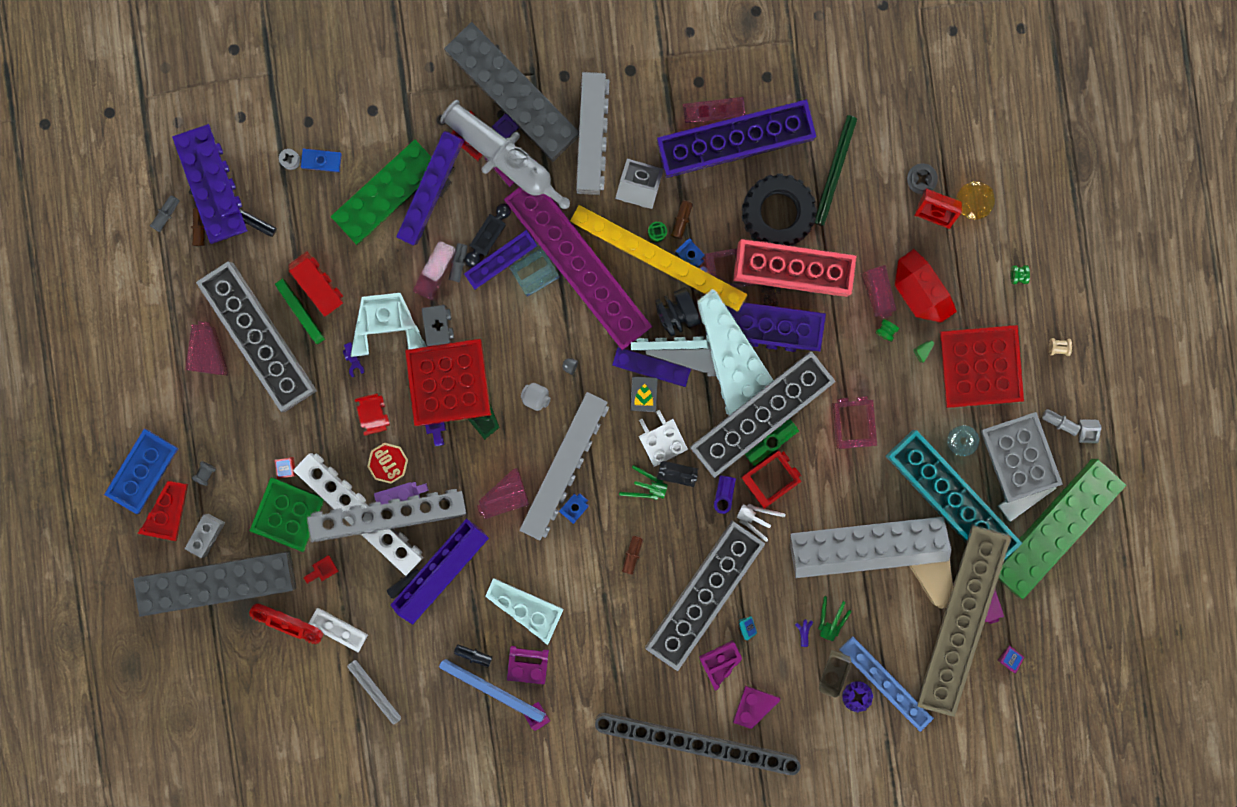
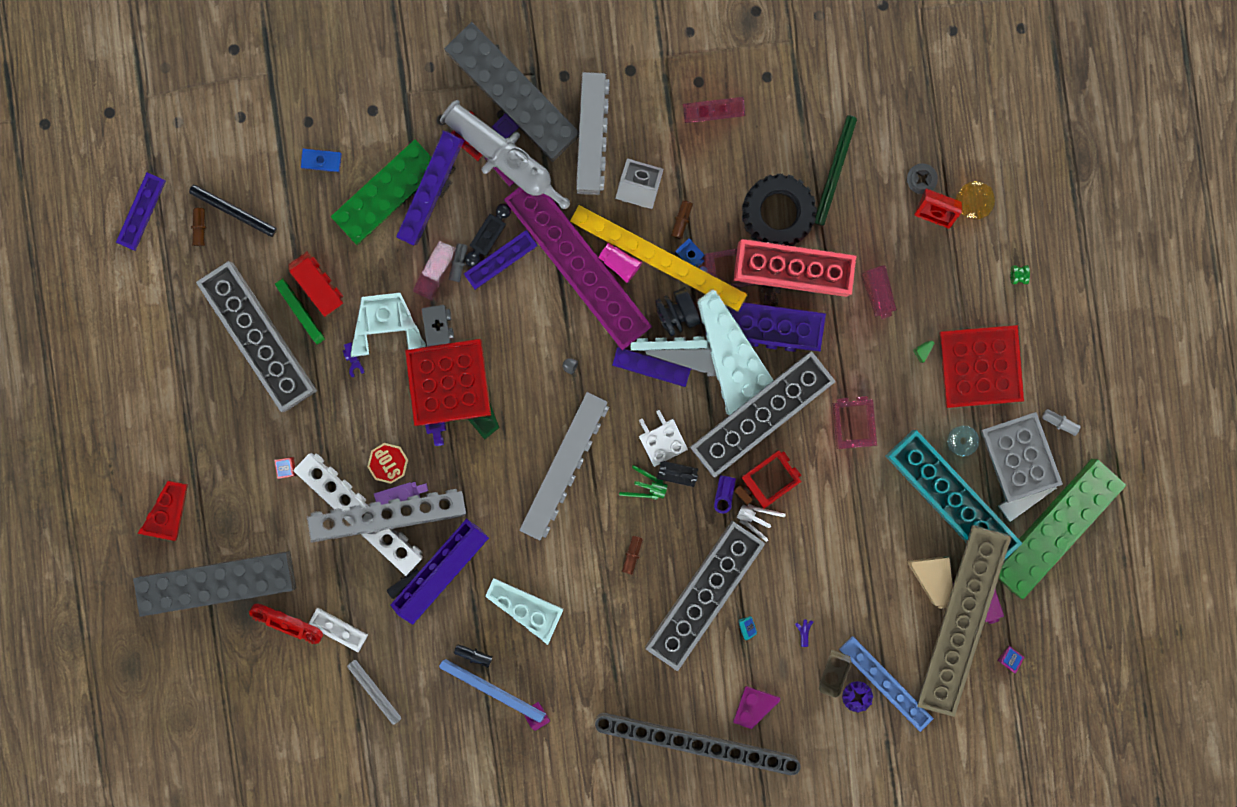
(140, 211): none -> dark purple plate
(141, 471): blue plate -> none
(165, 213): dark grey axle -> none
(204, 473): dark grey bush -> none
(204, 535): light grey brick -> none
(205, 350): clear pink slope -> none
(210, 183): dark purple plate -> none
(285, 513): green plate -> none
(292, 161): light grey wheel -> none
(322, 569): red plate -> none
(371, 414): red brick -> none
(504, 497): clear pink slope -> none
(527, 671): magenta plate -> none
(535, 396): light grey head -> none
(538, 279): clear light blue tile -> none
(567, 511): blue brick -> none
(620, 262): none -> dark pink plant
(644, 394): dark grey piece -> none
(657, 231): green wheel -> none
(720, 662): magenta wing -> none
(736, 138): dark purple brick -> none
(744, 493): none -> reddish brown plate
(781, 434): green piece -> none
(831, 630): green plant -> none
(870, 547): light grey brick -> none
(887, 330): green wheel -> none
(922, 288): red wedge -> none
(1060, 347): tan bush -> none
(1089, 431): light grey slope -> none

